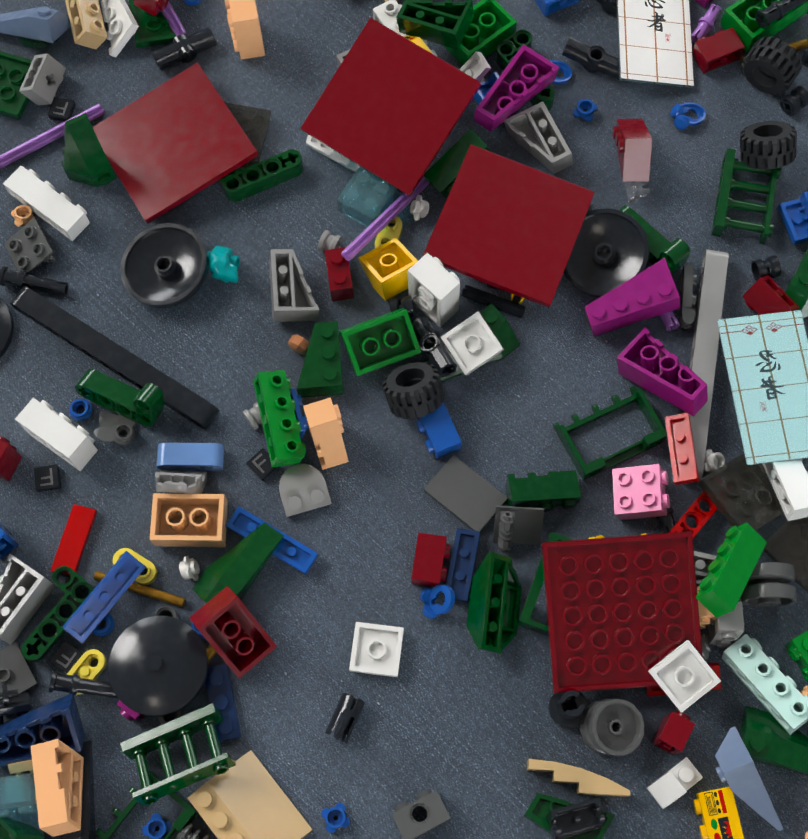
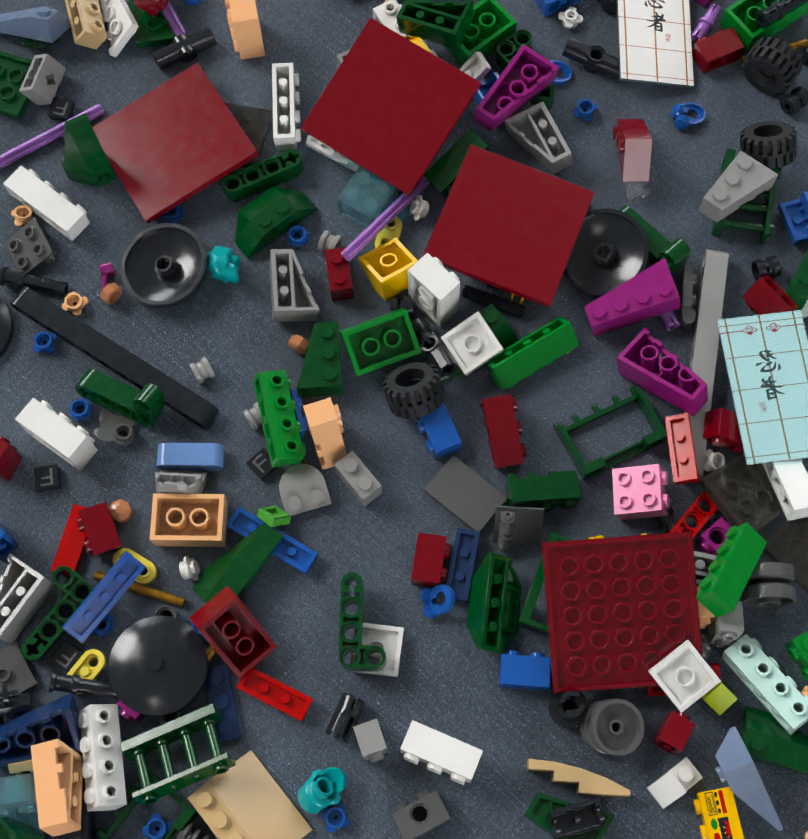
(40, 337): none -> blue plate
(70, 299): none -> light nougat plate
(99, 530): none -> dark red brick
(102, 757): none -> white brick
(106, 269): none -> magenta hand
(110, 293): none -> nougat tile
(120, 511): none -> nougat tile
(173, 219): none -> blue plate
(202, 370): none -> light grey wheel
(270, 218): none -> dark green wedge
(274, 516): none -> bright green tile
(275, 694): none -> red plate
(284, 106): none -> white brick
(294, 231): none -> blue plate
(322, 789): none -> teal head
(356, 622): none -> dark green beam
(358, 478): none -> light grey brick
(371, 740): none -> light grey brick
(440, 752): none -> white brick
(503, 430): none -> dark red wedge
(524, 671): none -> blue brick
(532, 353): none -> green brick
(567, 22): none -> white plate
(719, 698): none -> neon yellow tile
(720, 529): none -> magenta brick
(723, 430): none -> dark red brick
(737, 185): none -> light grey wedge

